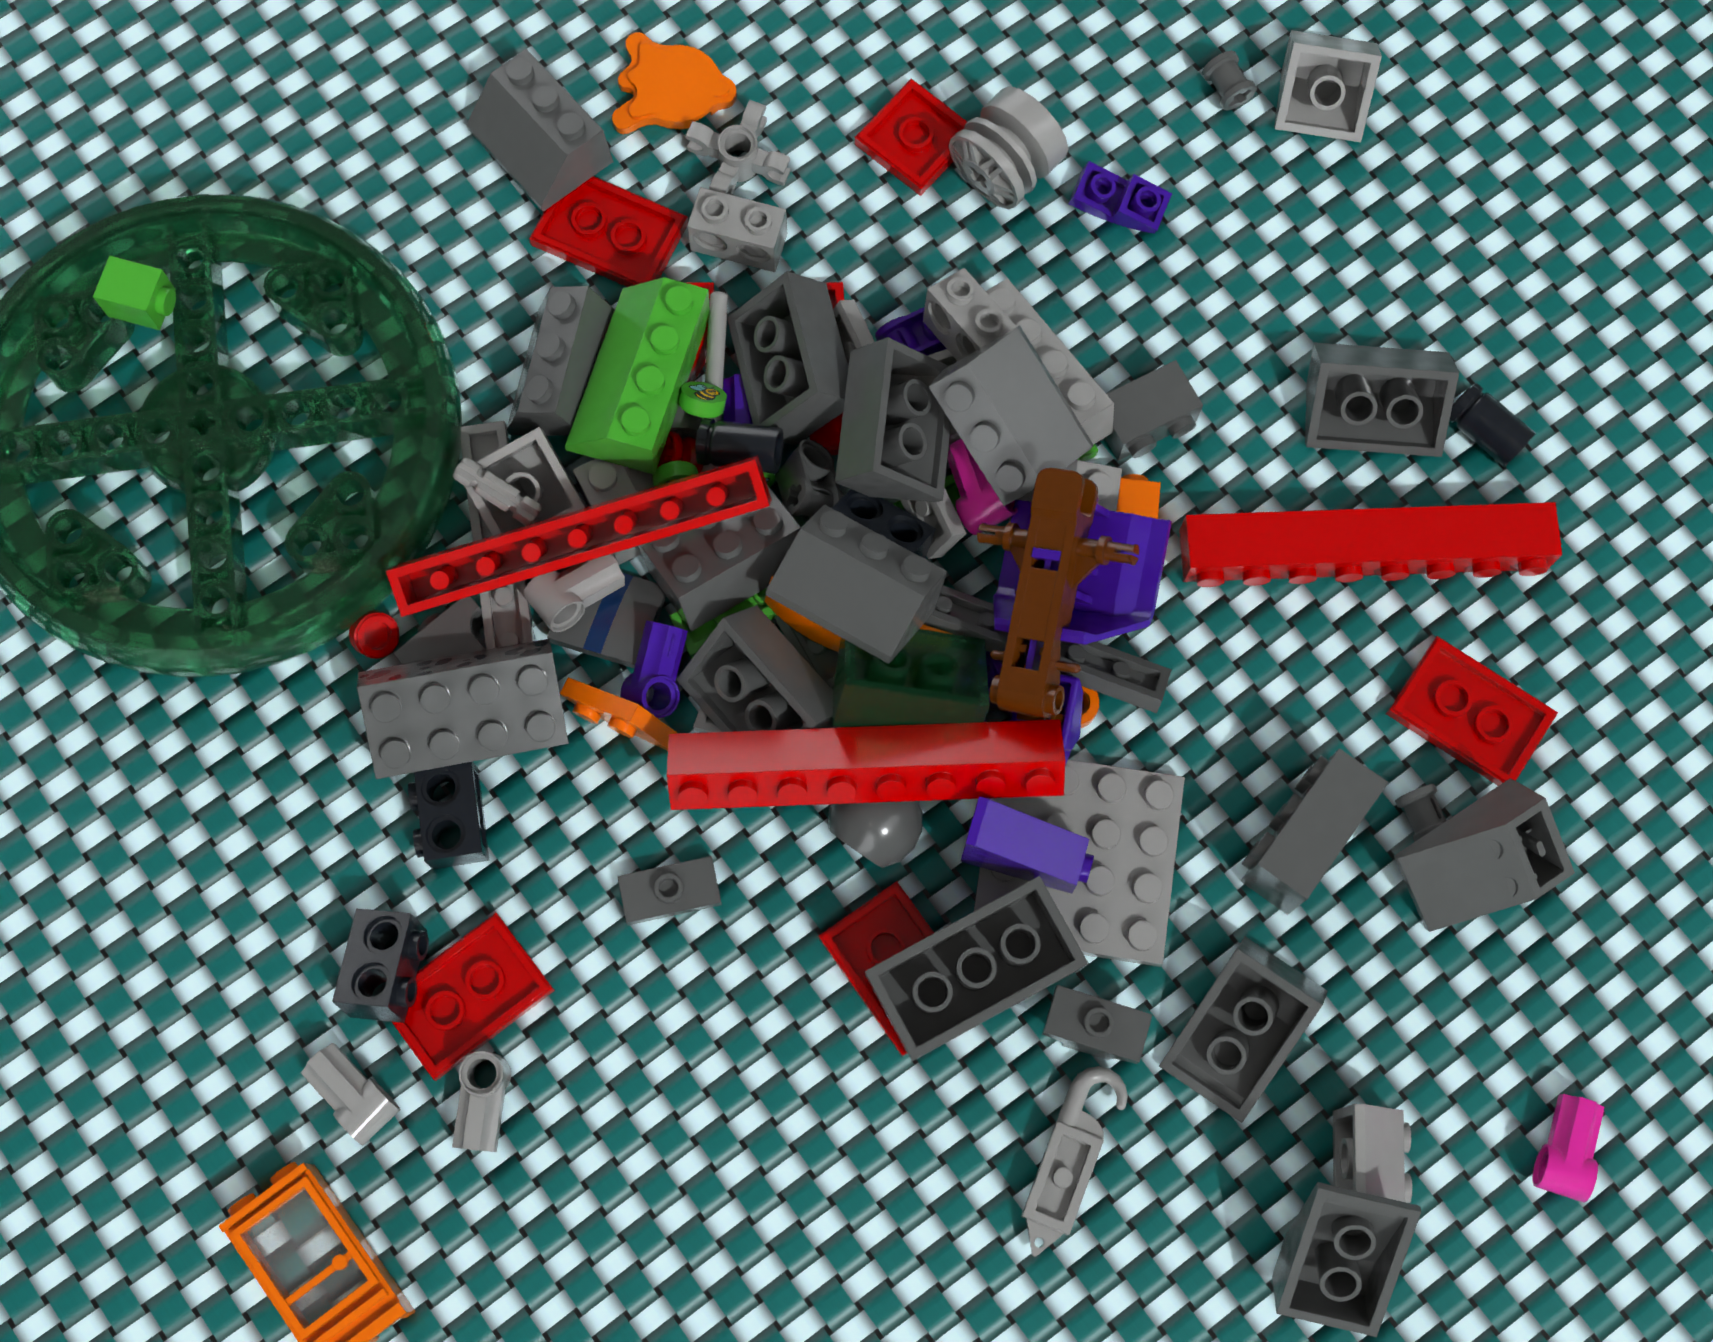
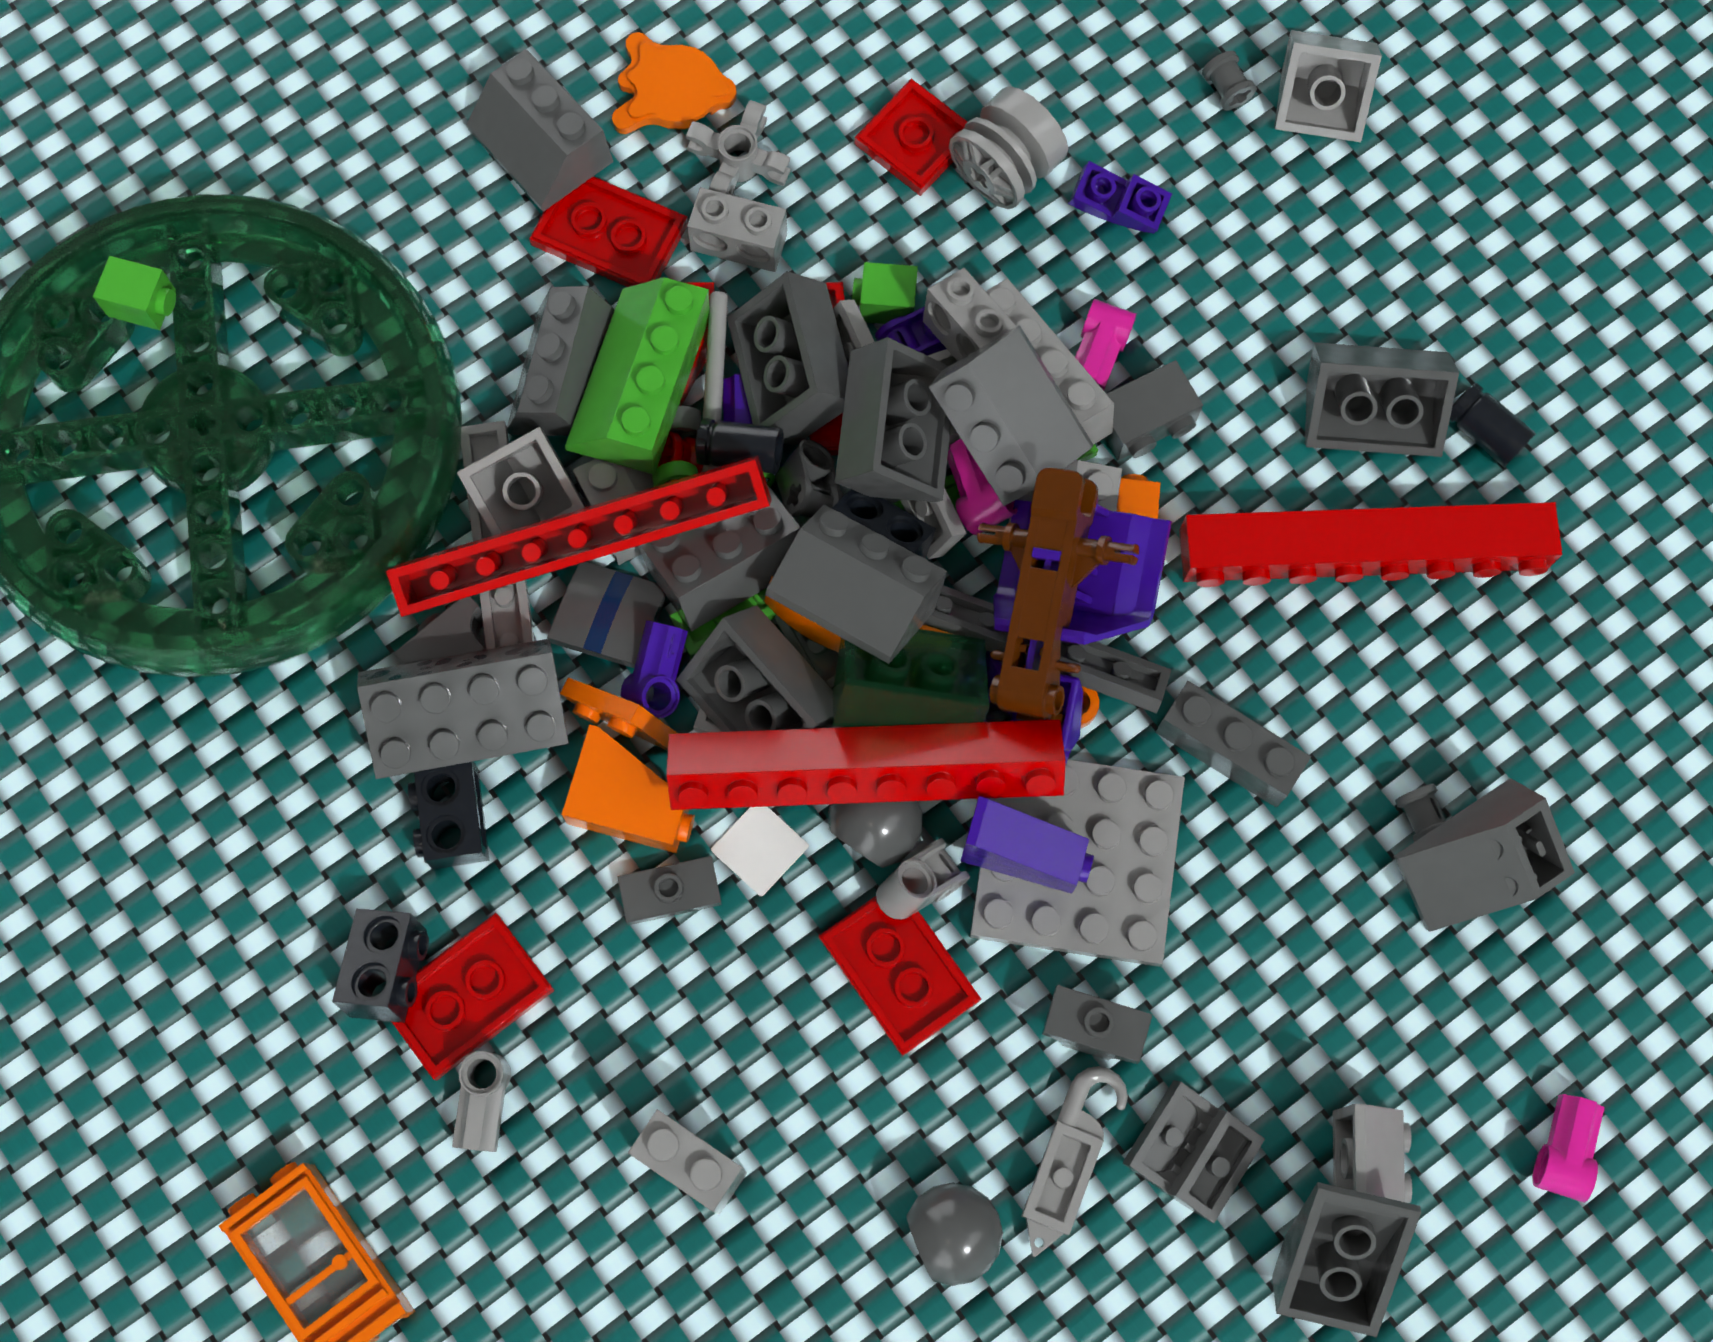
(358, 1103): light grey piece -> none
(374, 634): red tile -> none
(497, 491): light grey axle -> none
(563, 596): light grey piece -> none
(622, 797): none -> orange slope
(688, 1162): none -> light grey brick
(702, 399): bright green tile -> none
(759, 848): none -> white sticker
(885, 291): none -> bright green brick
(920, 881): none -> light grey piece
(955, 1233): none -> dark grey helmet
(975, 968): dark grey brick -> none
(1103, 337): none -> dark pink piece
(1193, 1151): none -> dark grey slope
(1233, 744): none -> dark grey brick
(1244, 1029): dark grey slope -> none
(1311, 830): dark grey brick -> none
(1471, 713): red tile -> none

